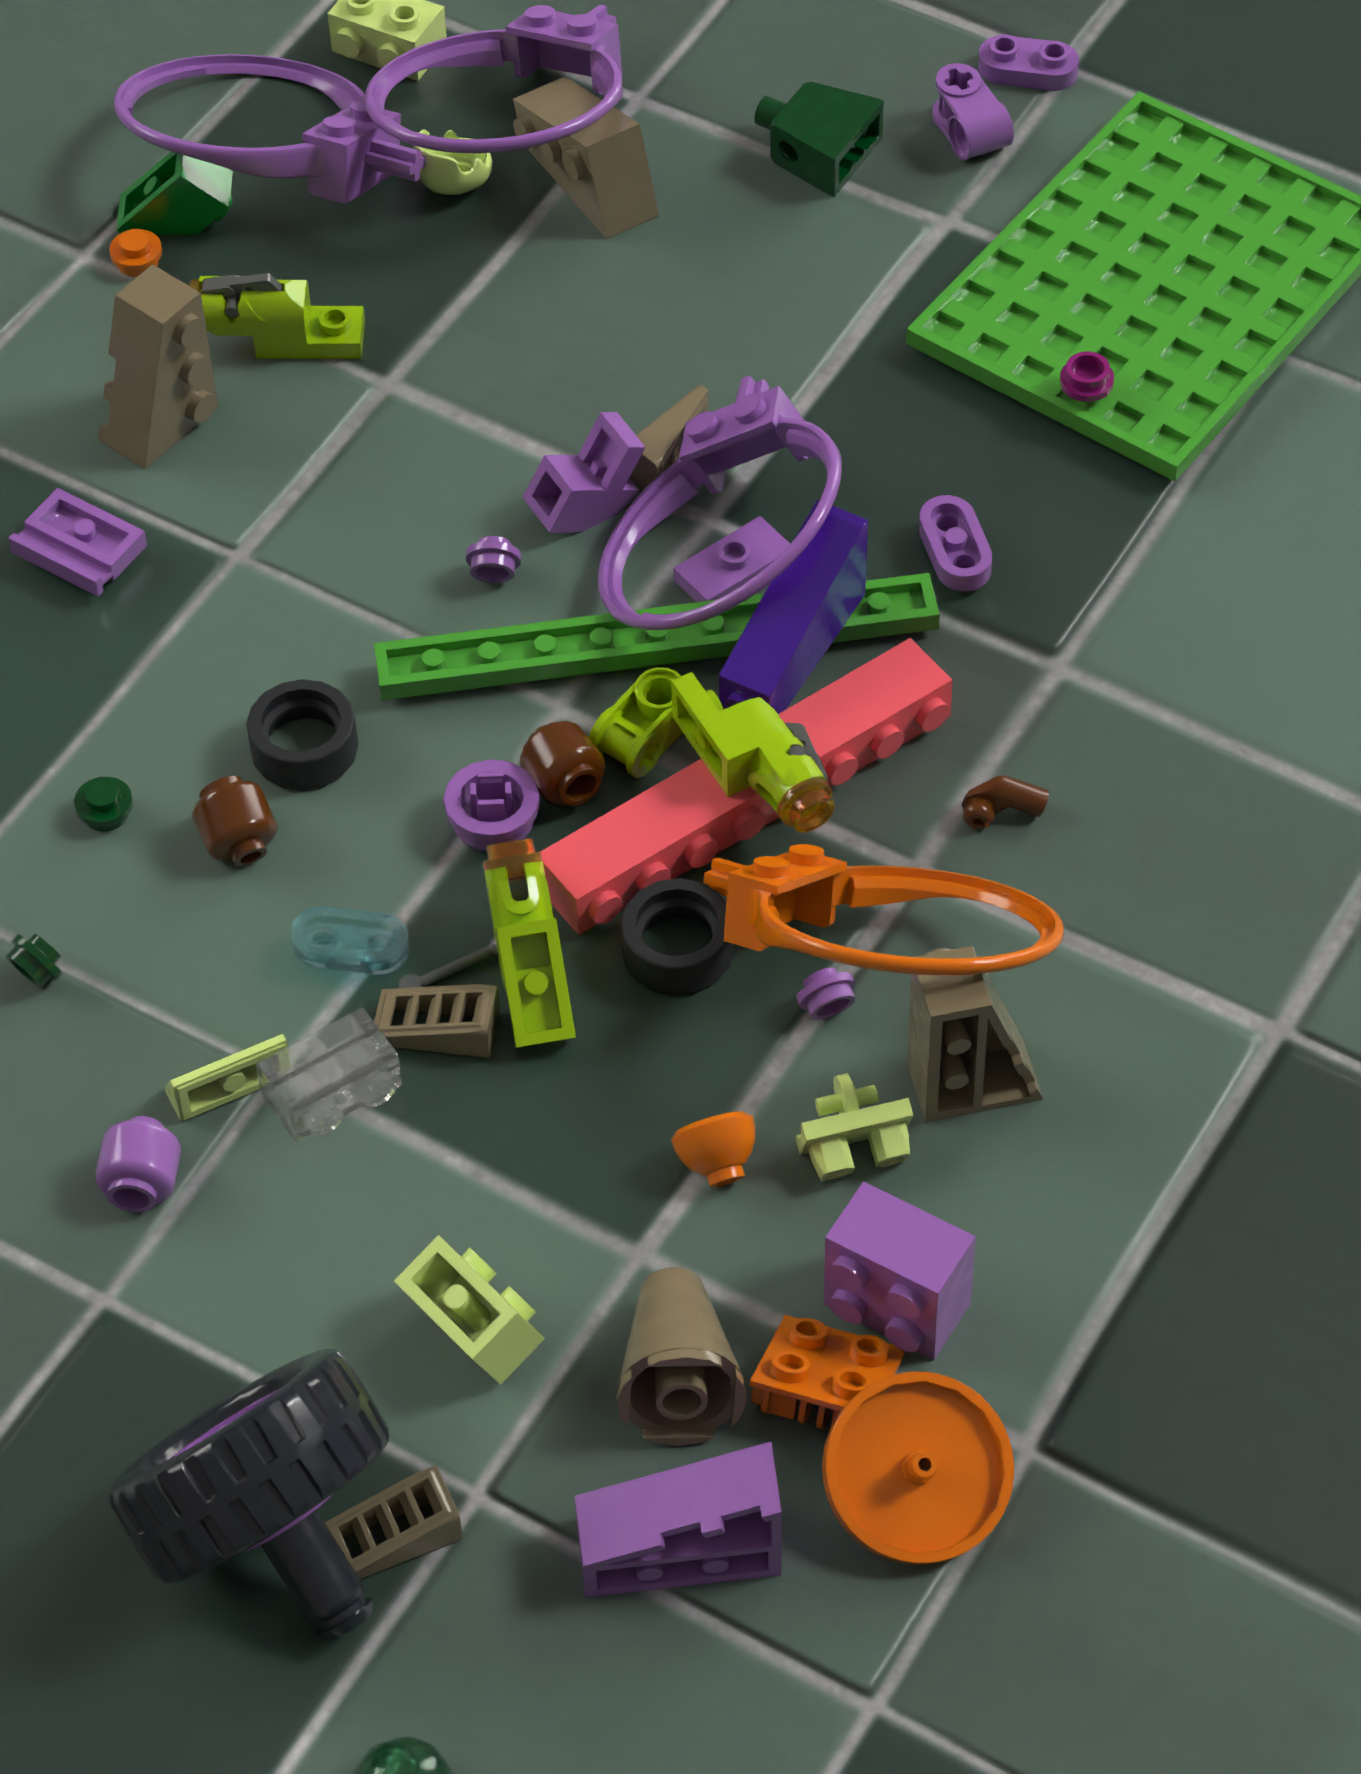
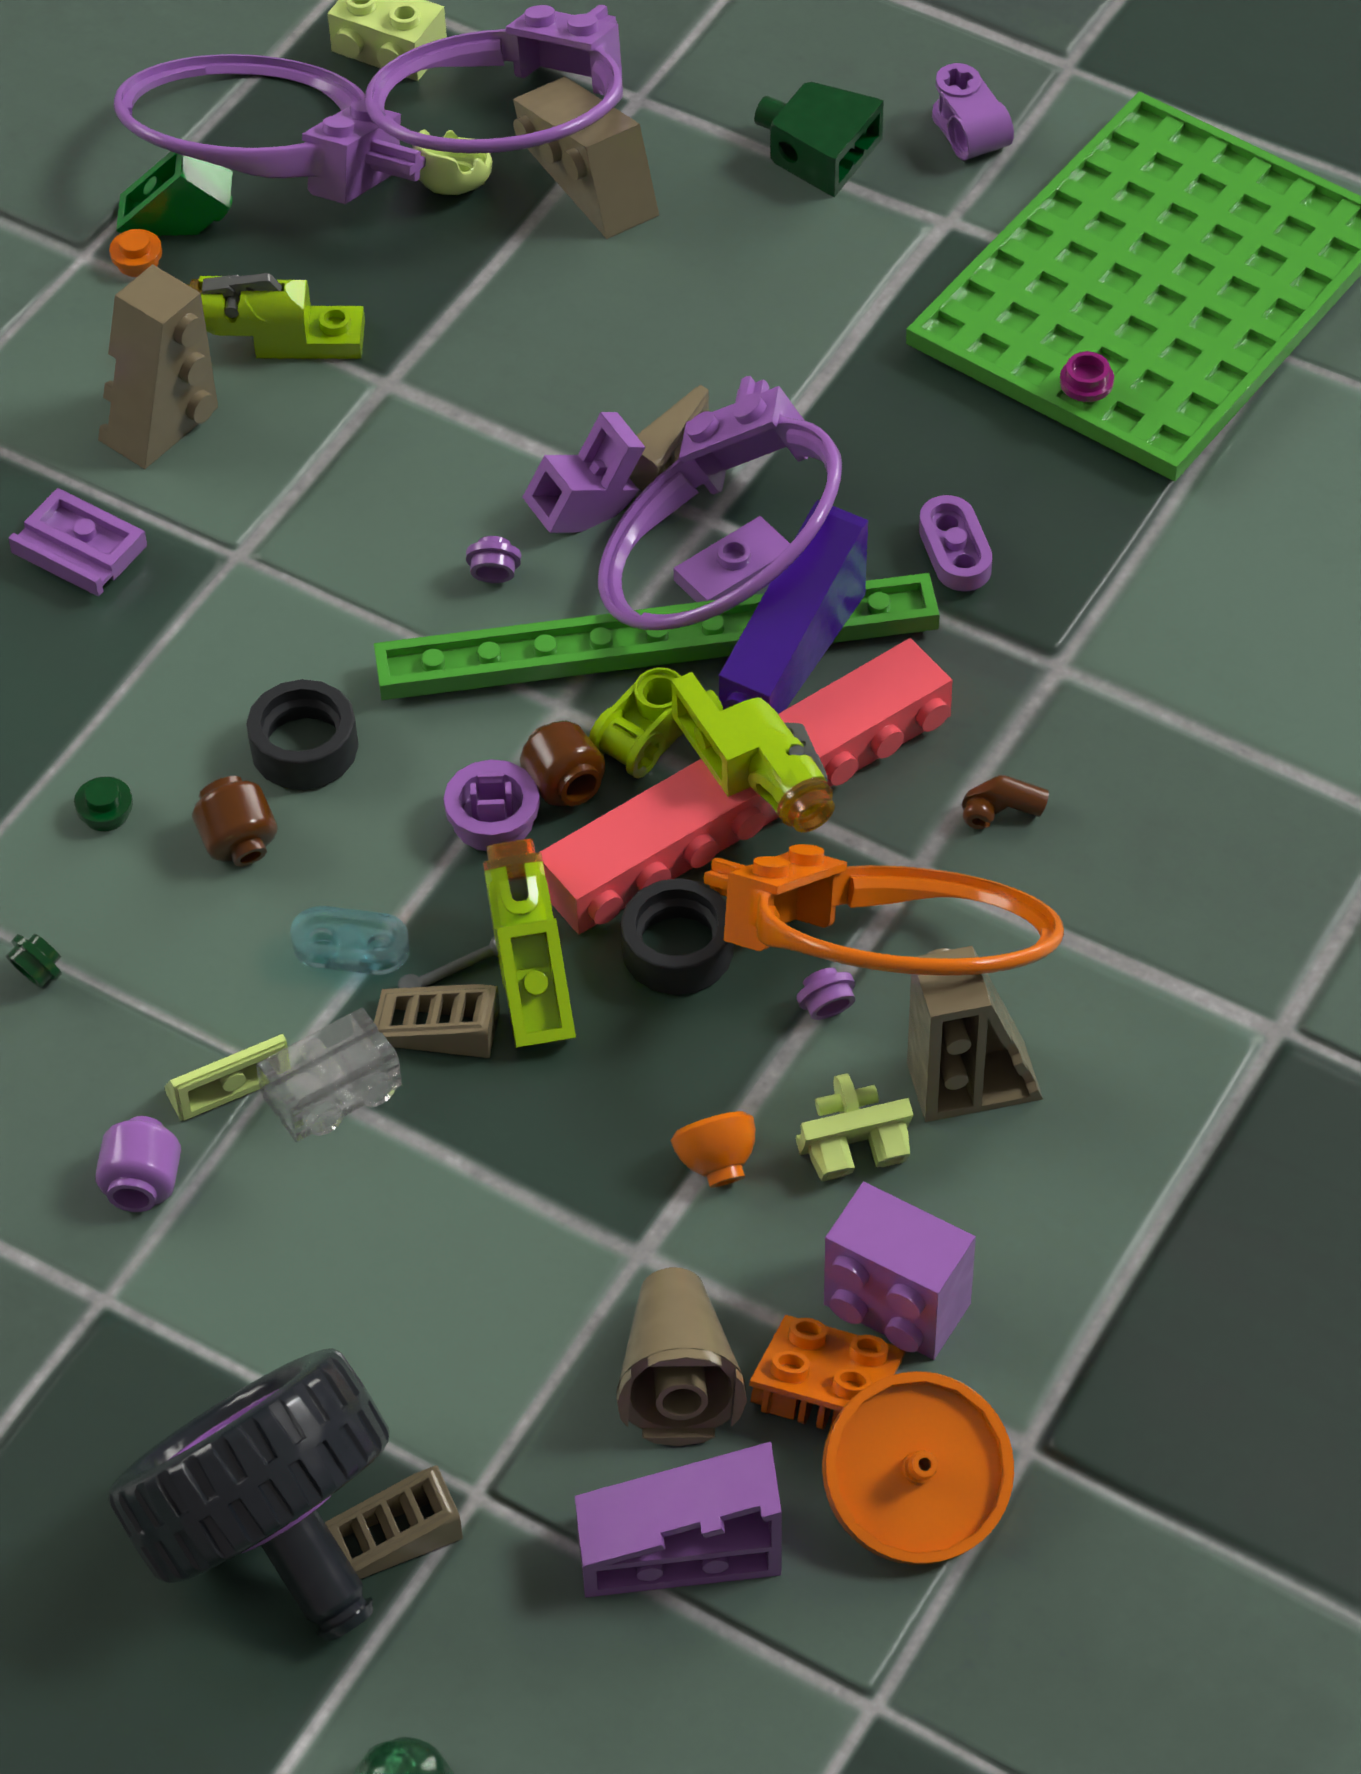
(469, 1310): yellowish green brick -> none
(1028, 62): medium lavender plate -> none

